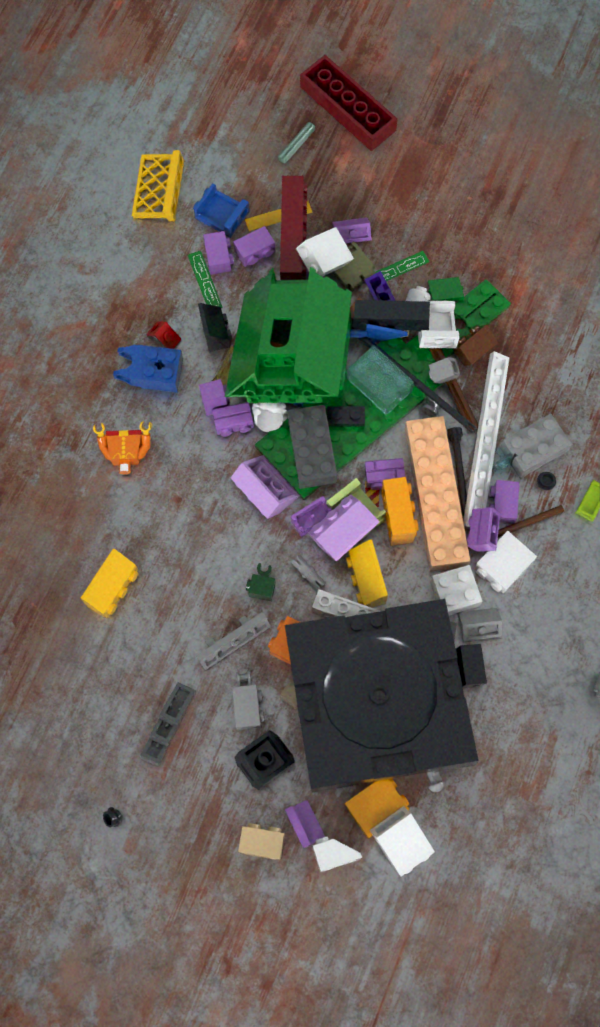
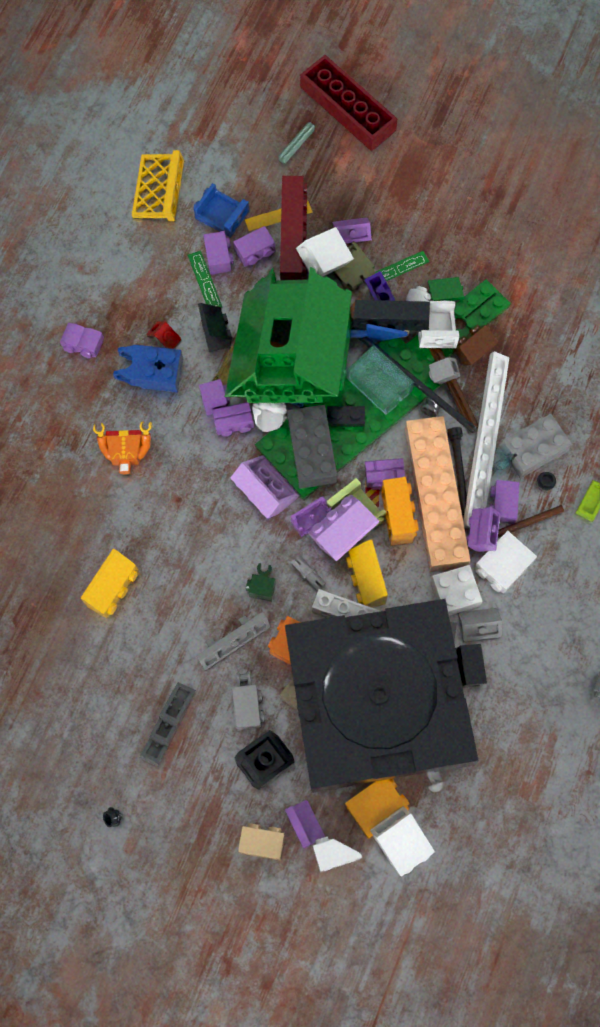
(81, 340): none -> medium lavender brick

